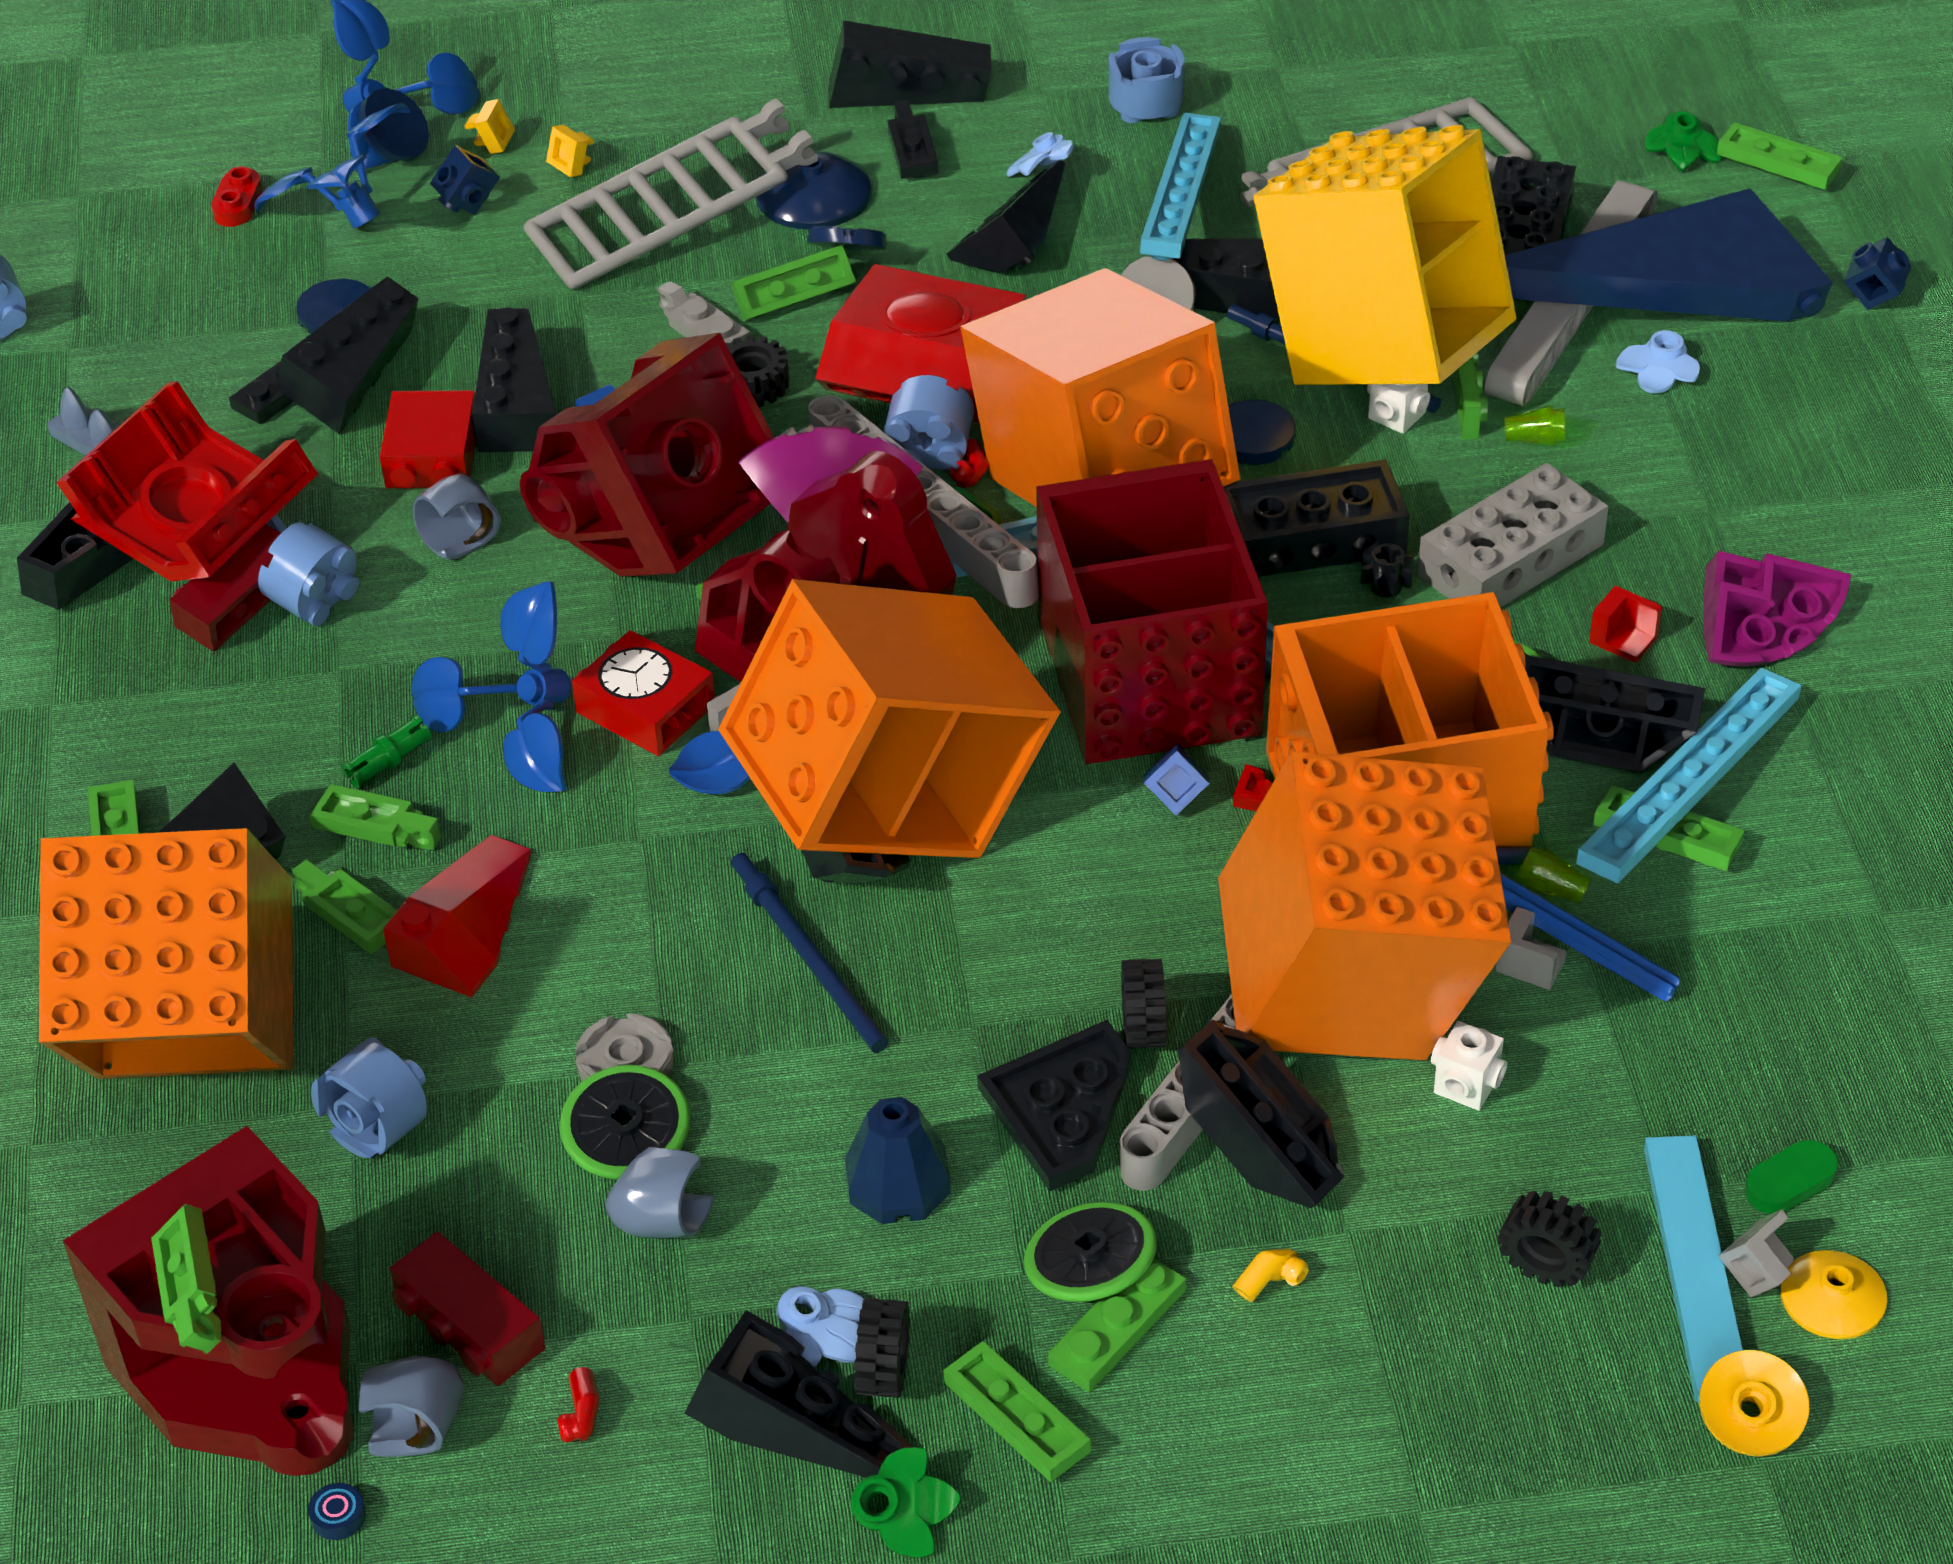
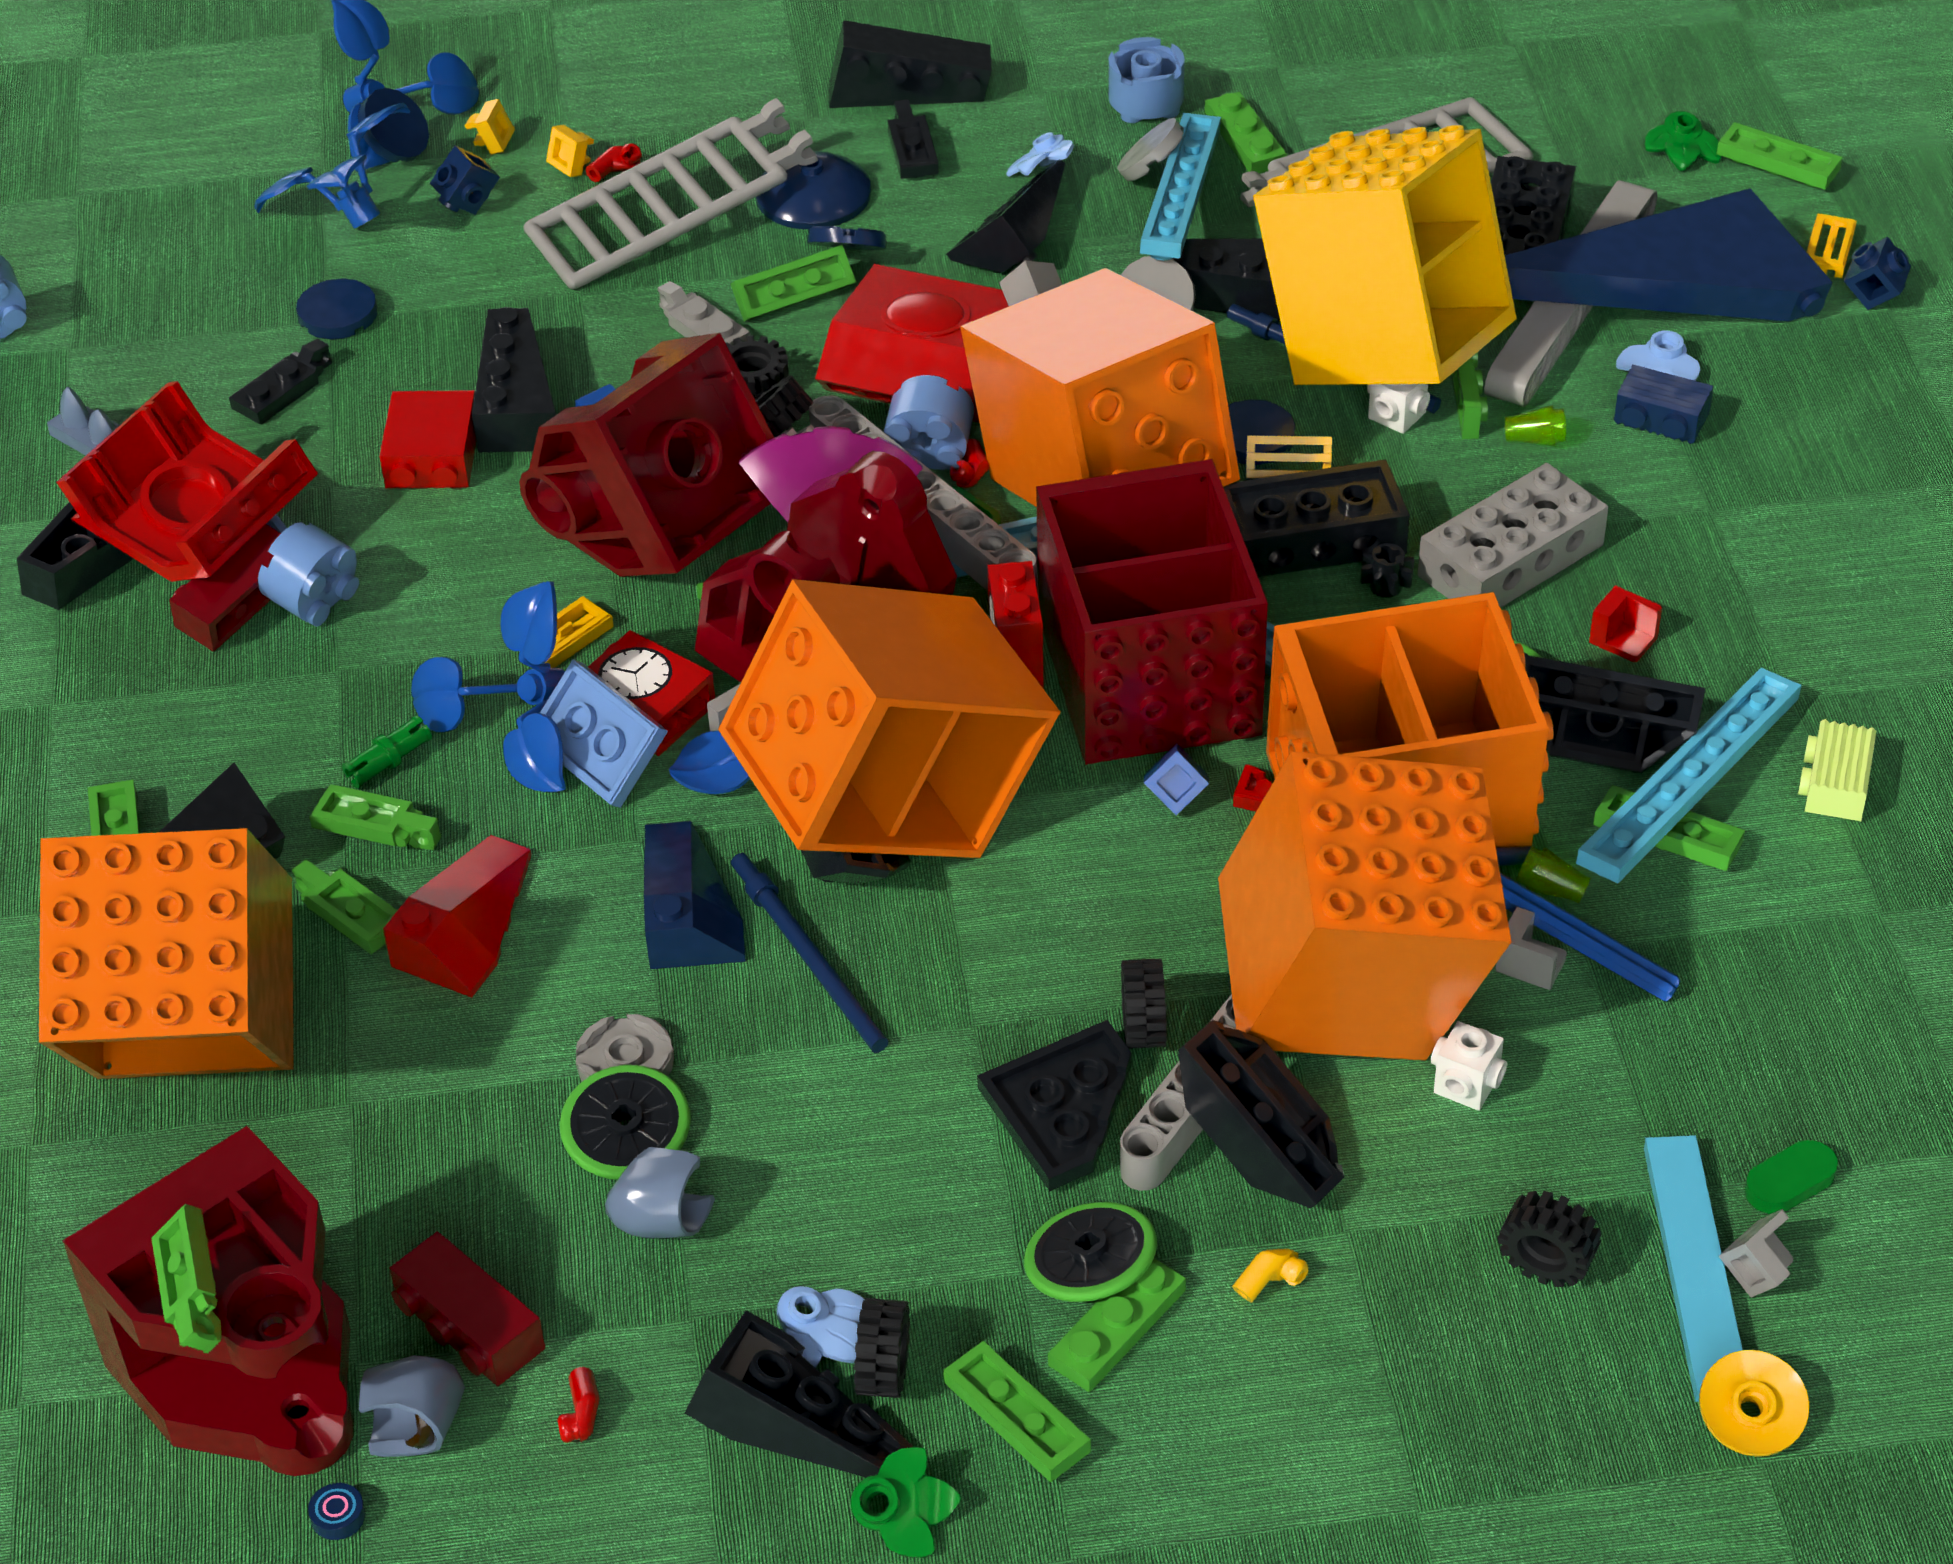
(236, 197): red plate -> none
(347, 353): black wedge -> none
(370, 1098): medium blue brick -> none
(455, 516): sand blue piece -> none
(576, 636): none -> yellow tile
(602, 733): none -> medium blue tile
(614, 160): none -> red arm
(686, 902): none -> dark blue wedge
(783, 404): none -> black tyre
(896, 1163): dark blue cone -> none
(1017, 611): none -> red brick
(1029, 280): none -> light grey panel
(1150, 148): none -> light grey tile
(1244, 131): none -> bright green plate
(1251, 472): none -> yellow tile
(1663, 403): none -> dark blue brick
(1766, 607): magenta brick -> none
(1825, 262): none -> yellow tile
(1832, 1309): yellow dish -> none
(1839, 770): none -> yellowish green brick

